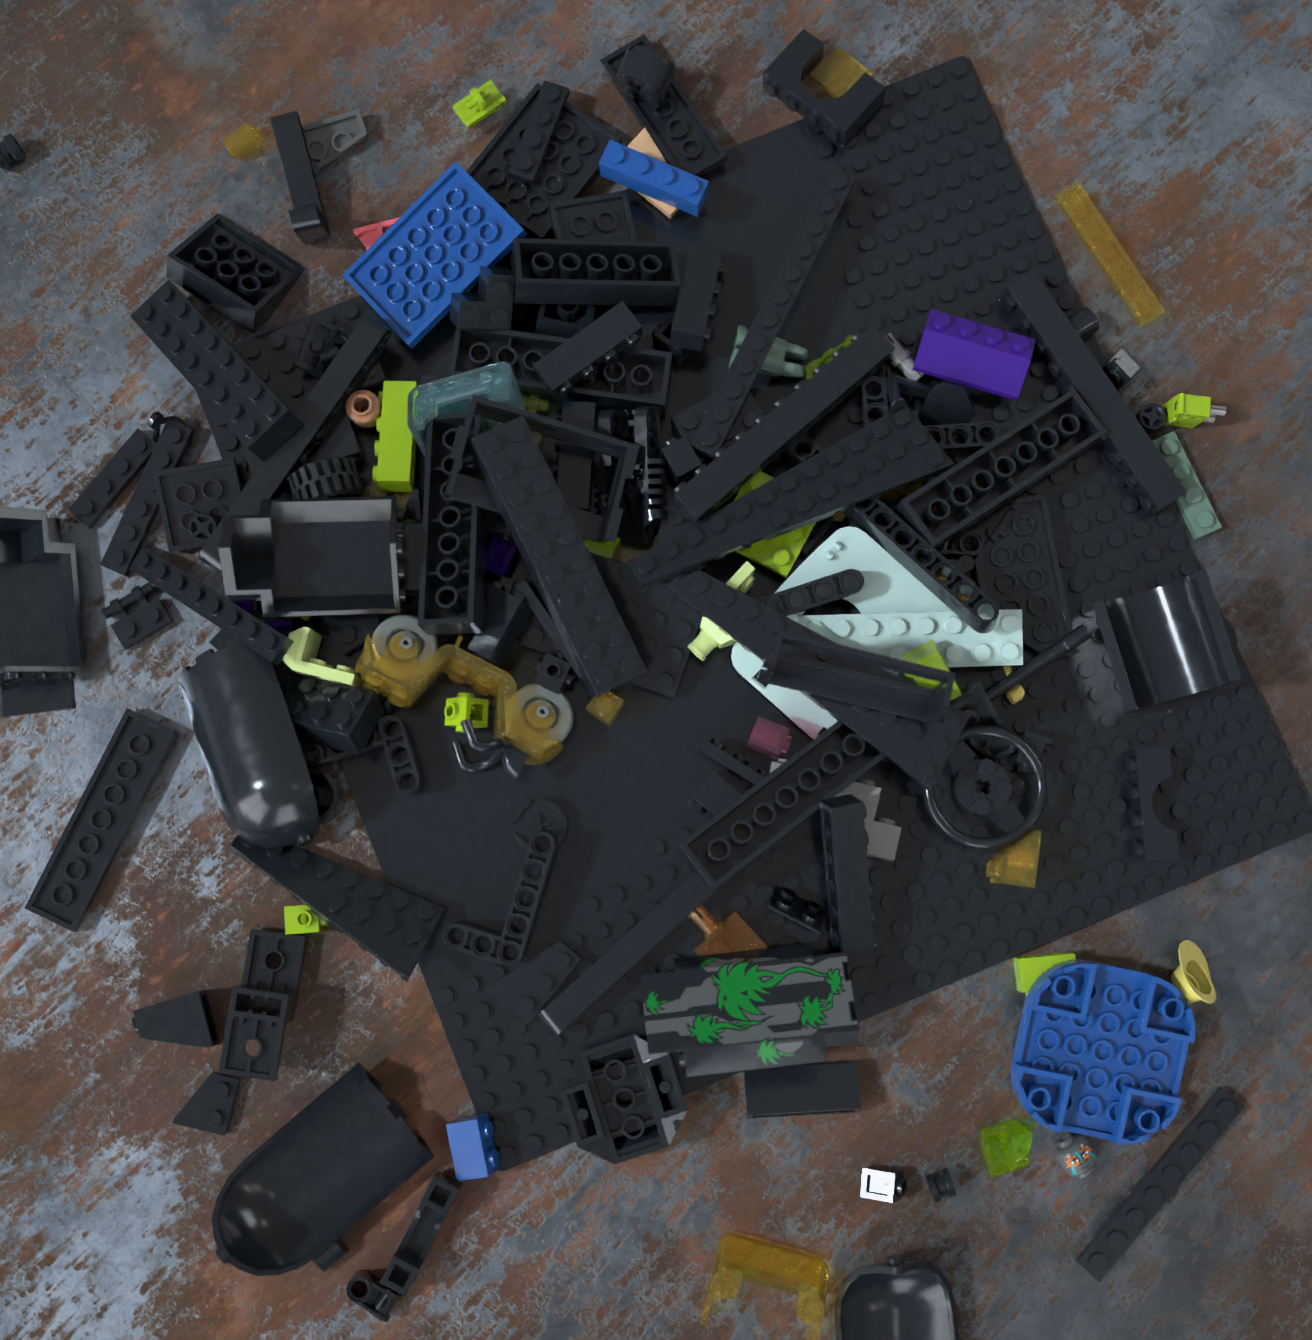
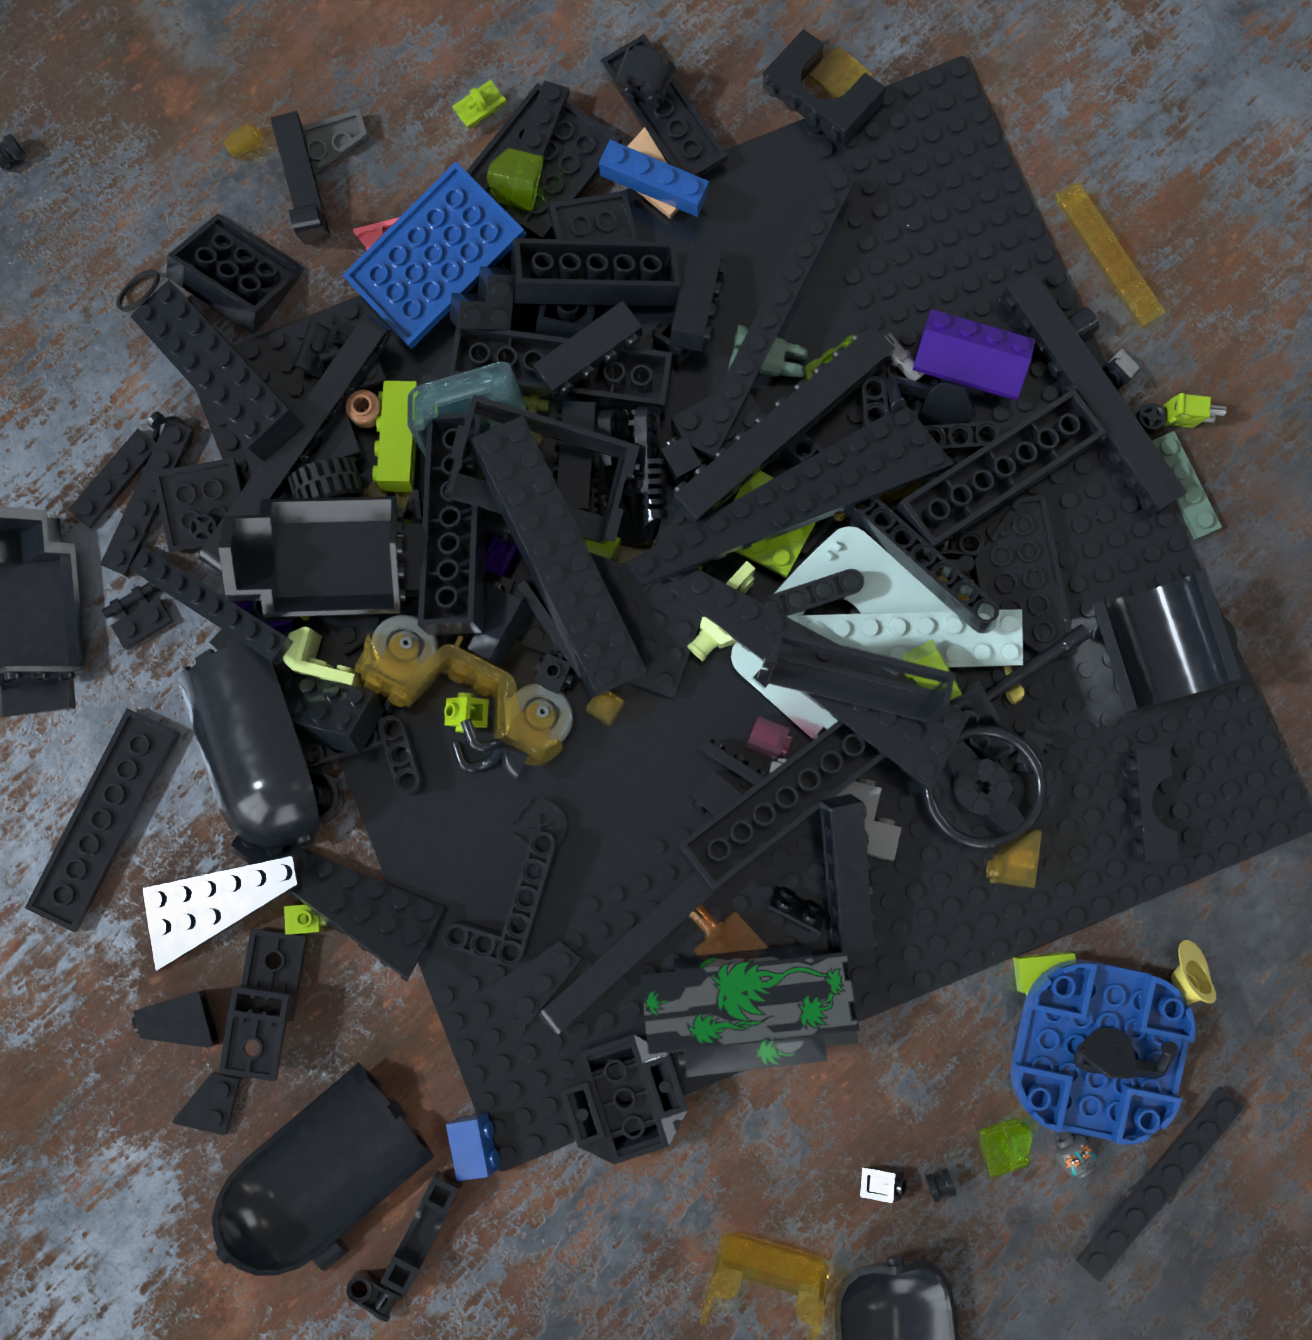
(153, 287): none -> black piece
(204, 906): none -> wing
(515, 178): none -> clear neon green slope
(802, 1090): black brick -> none
(1112, 1054): none -> black piece

